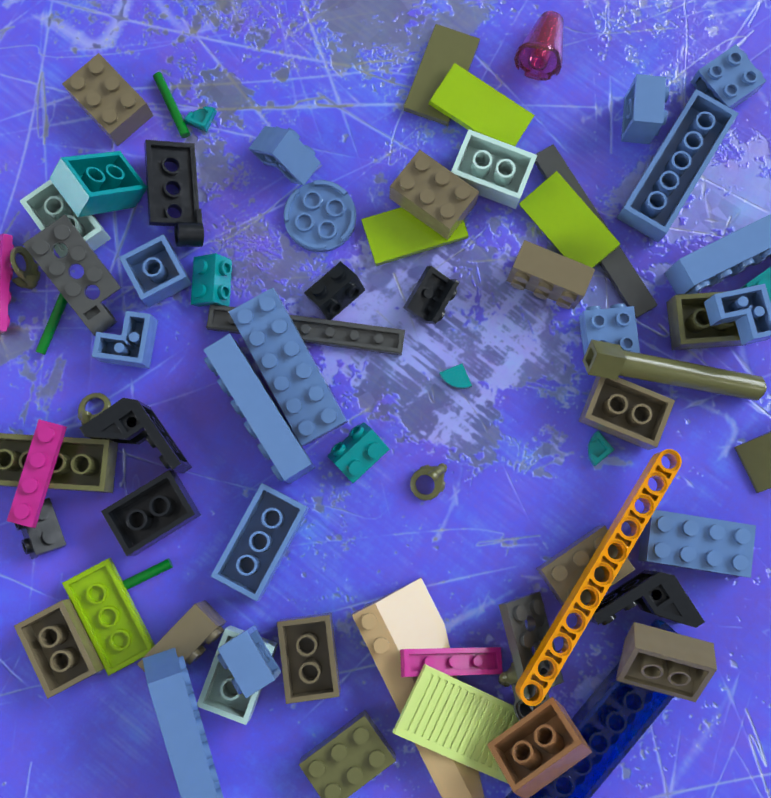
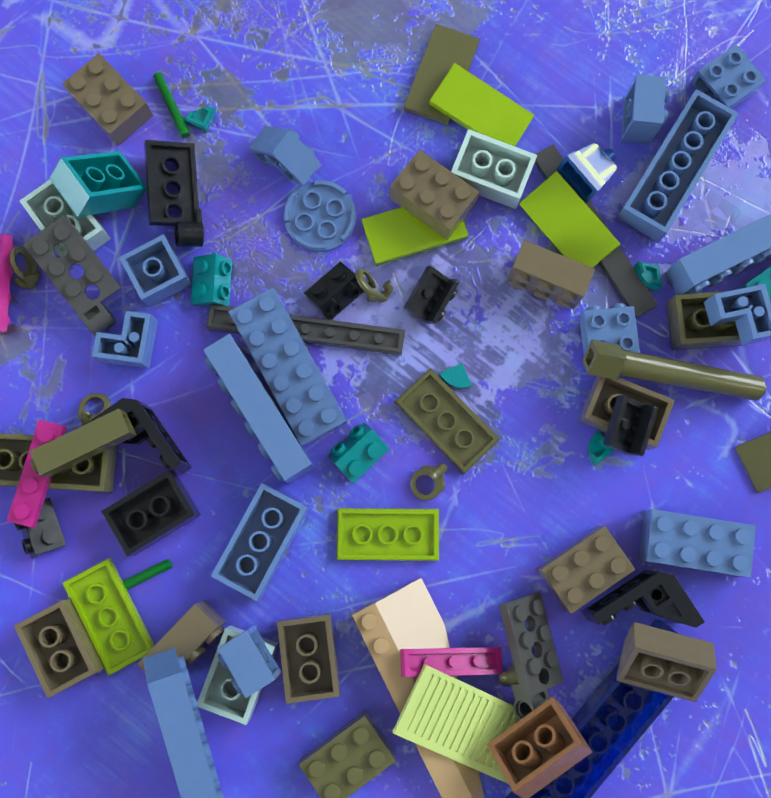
(51, 325): green bar -> none
(82, 443): none -> olive brick
(373, 290): none -> olive piece
(388, 534): none -> lime tile
(447, 421): none -> olive tile
(542, 48): clear pink cone -> none
(587, 580): light orange beam -> none
(588, 169): none -> blue torso
(630, 426): none -> black bracket
(649, 275): none -> teal tile

